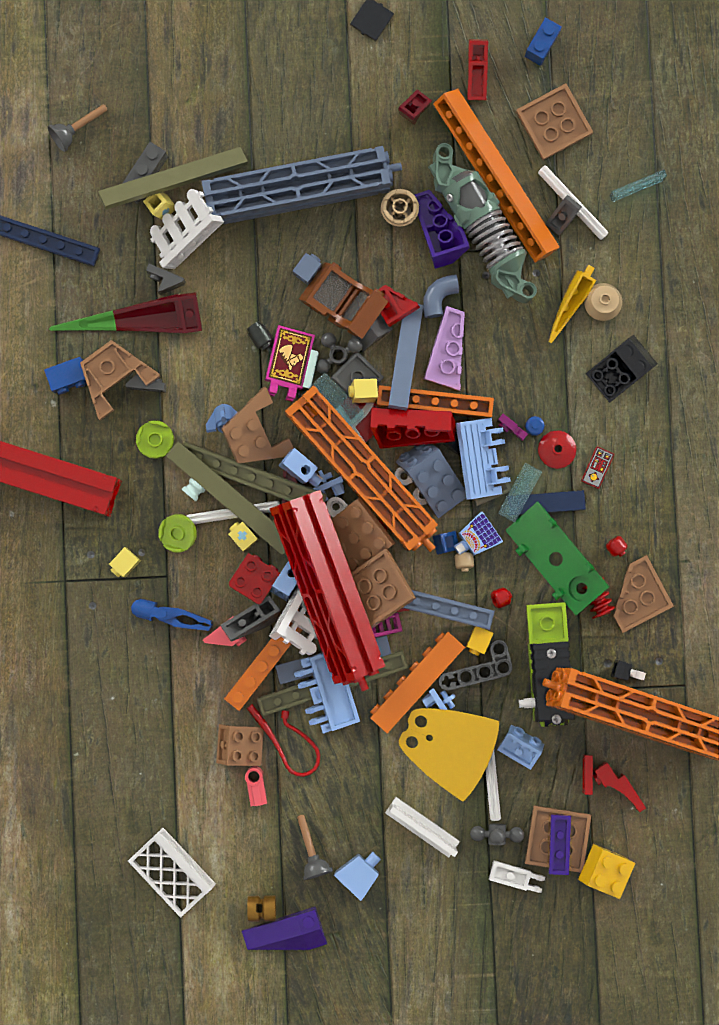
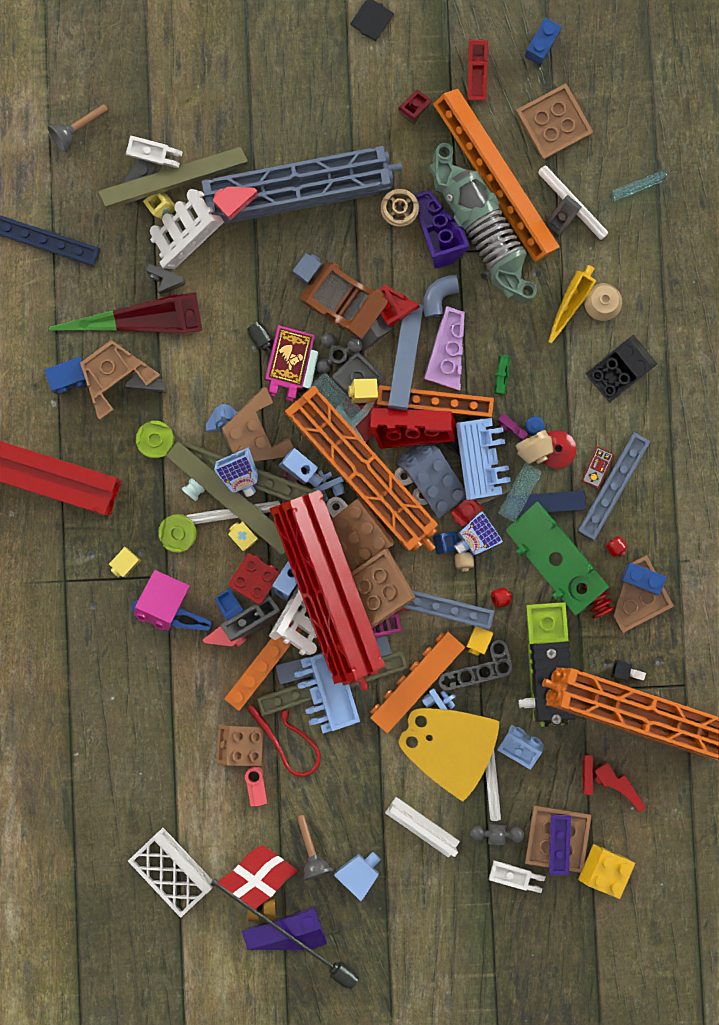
(151, 151): none -> white hinge
(161, 600): none -> dark pink panel
(228, 604): none -> blue tile
(233, 200): none -> coral slope
(238, 472): none -> torso
(256, 881): none -> flag
(466, 511): none -> red bracket
(502, 374): none -> green pin
(535, 448): none -> tan cone
(613, 486): none -> sand blue tile
(643, 578): none -> blue brick

